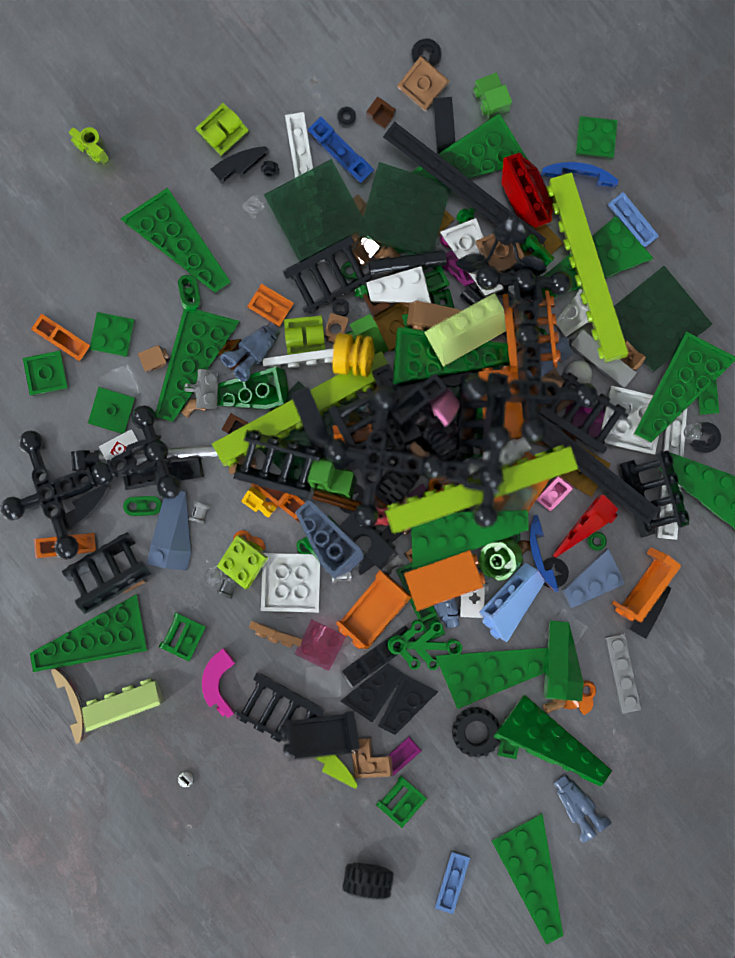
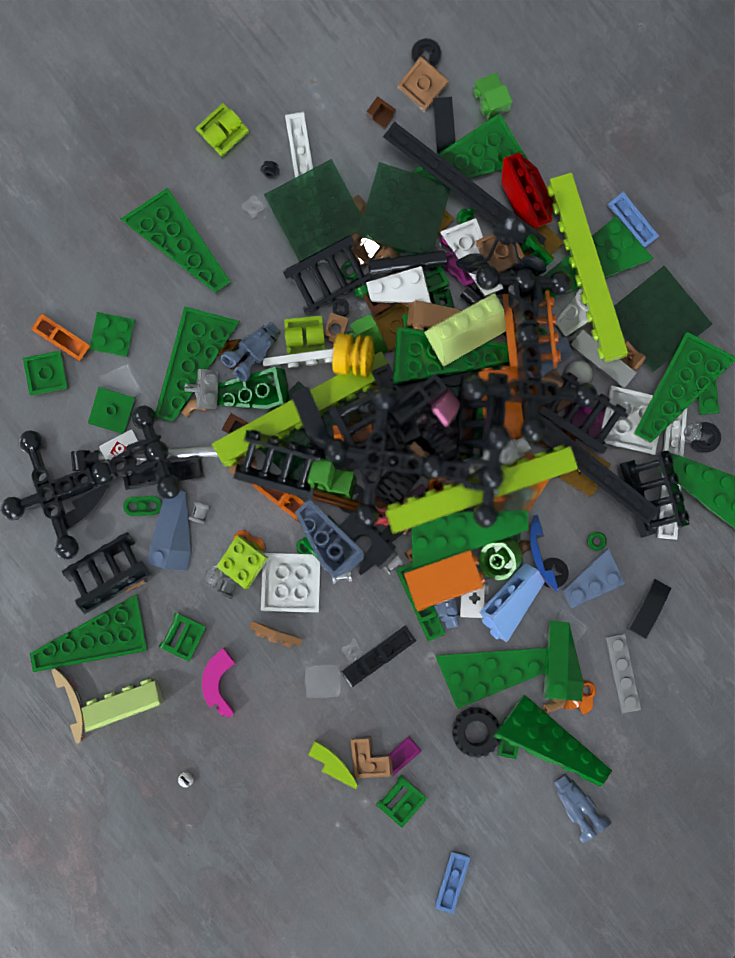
(45, 546): orange slope -> none
(82, 142): lime plate -> none
(153, 358): medium nougat brick -> none
(189, 294): green plate -> none
(239, 163): black slope -> none
(256, 501): yellow plate -> none
(270, 305): orange plate -> none
(279, 692): black fence -> none
(320, 645): clear pink plate -> none
(320, 736): black panel -> none
(340, 150): blue slope -> none
(346, 110): black plate -> none
(368, 881): black tyre -> none
(374, 611): orange panel -> none
(374, 692): black wing -> none
(405, 704): black wing -> none
(421, 645): green plant -> none
(528, 862): green wing -> none
(554, 493): bright pink slope -> none
(595, 517): red wedge -> none
(596, 137): green plate -> none
(604, 177): blue slope -> none
(649, 586): orange panel -> none

